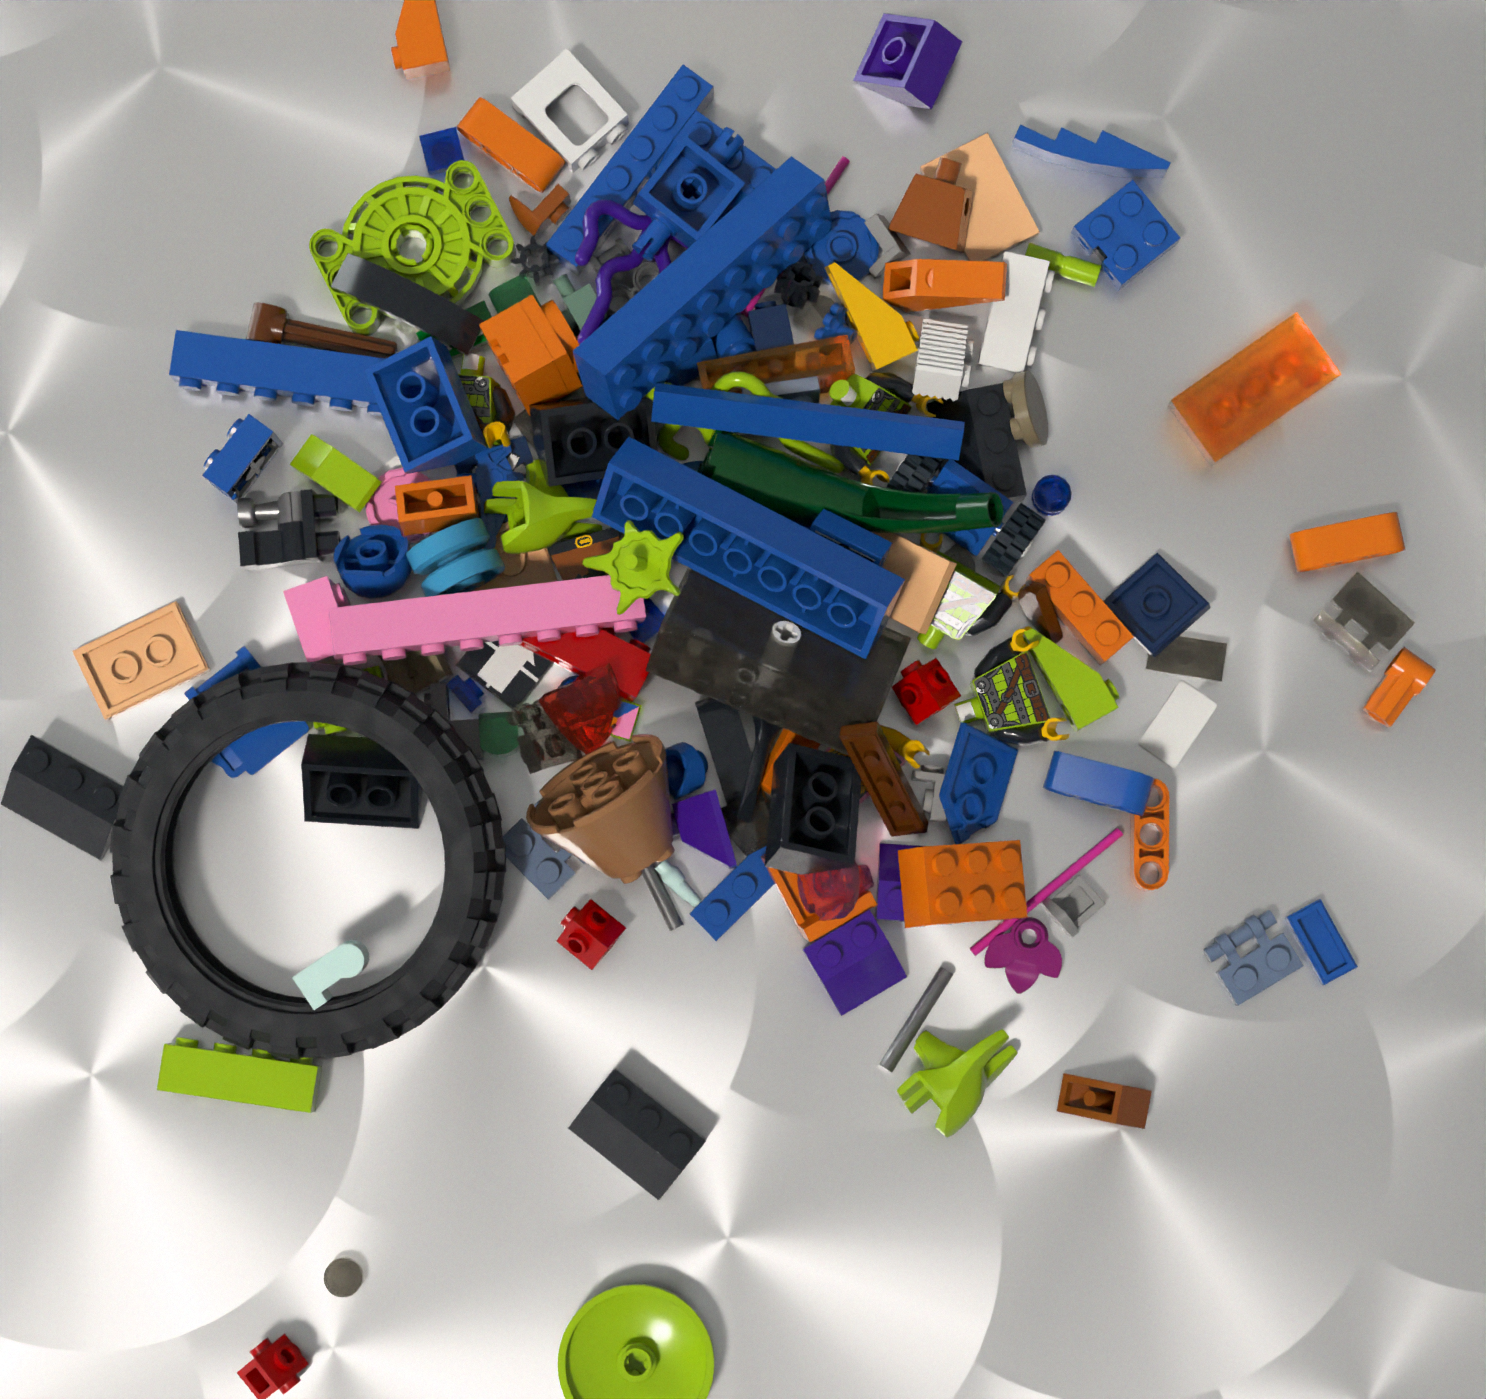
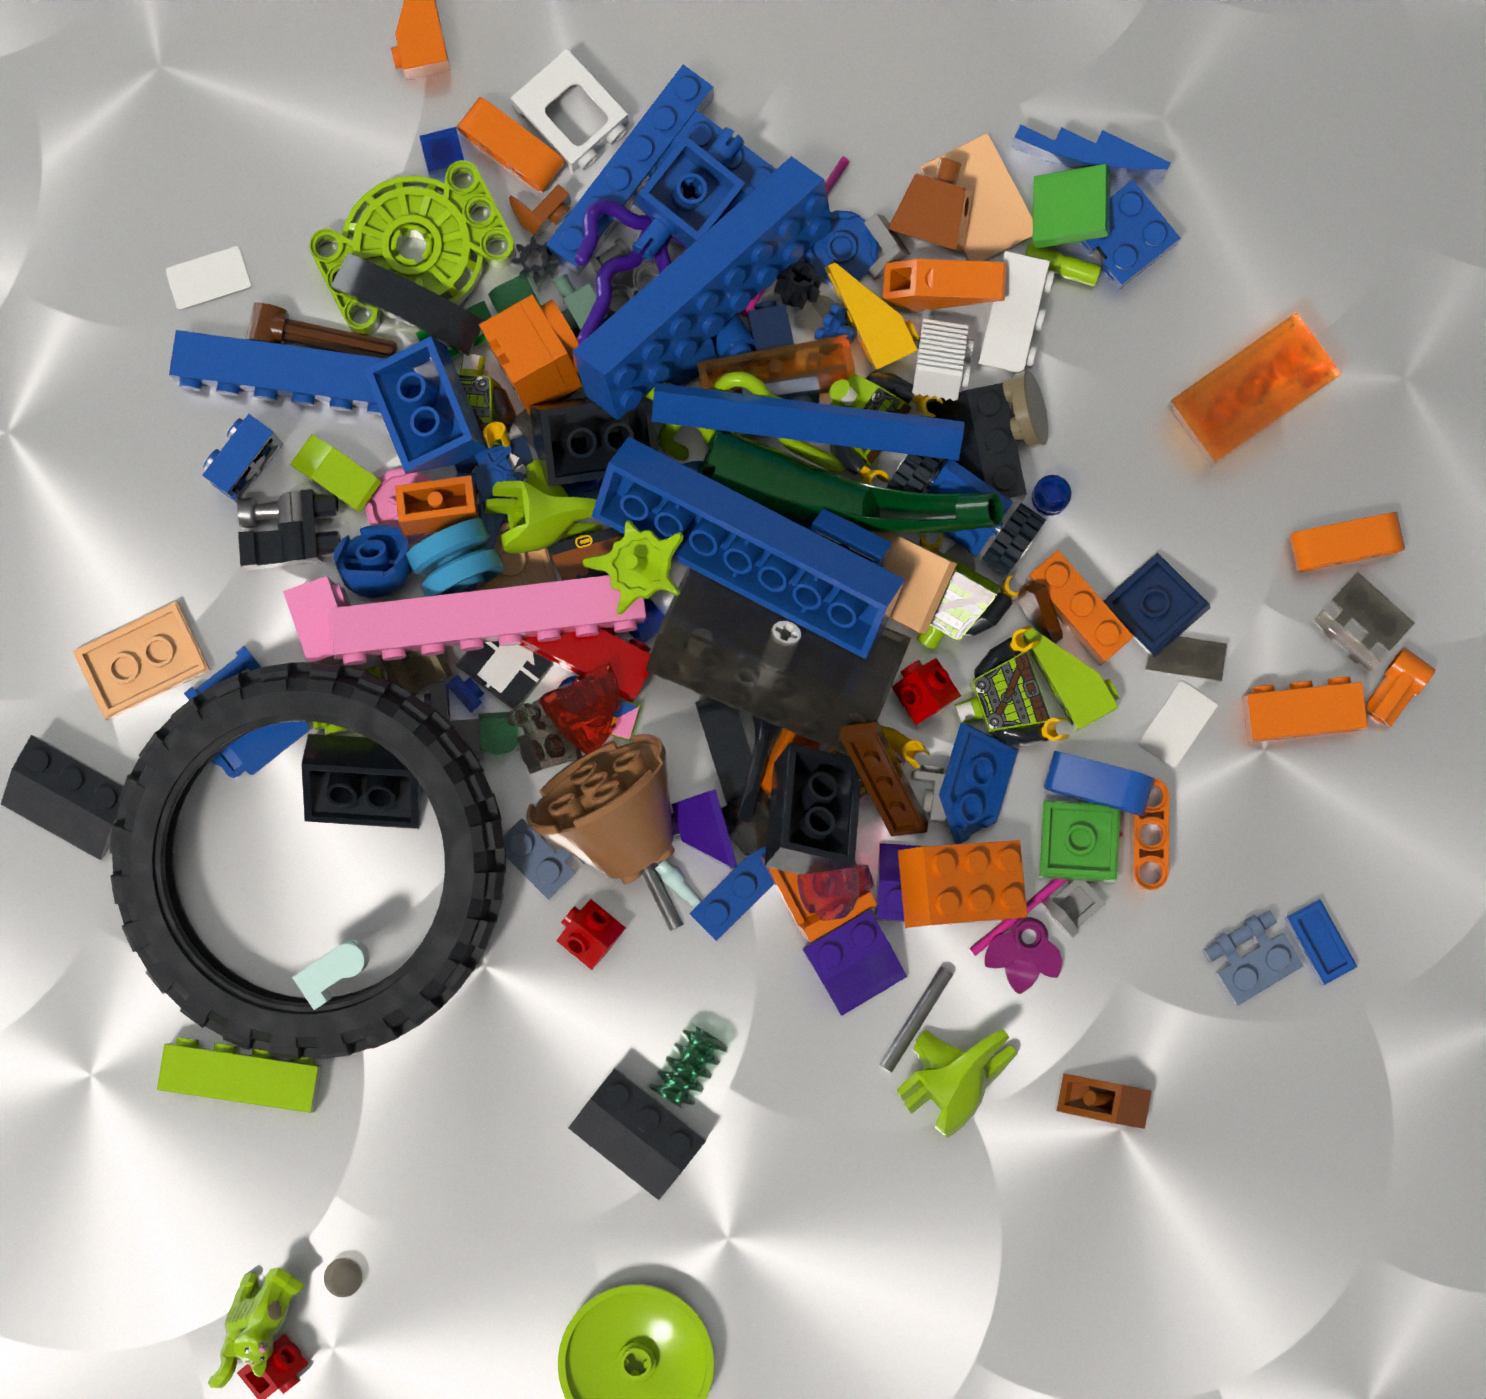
(208, 277): none -> white sticker
(253, 1323): none -> lime animal
(685, 769): blue piece -> none
(688, 1066): none -> clear green piece
(908, 60): dark purple slope -> none
(1071, 206): none -> bright green tile
(1079, 841): none -> bright green tile
(1304, 710): none -> orange brick

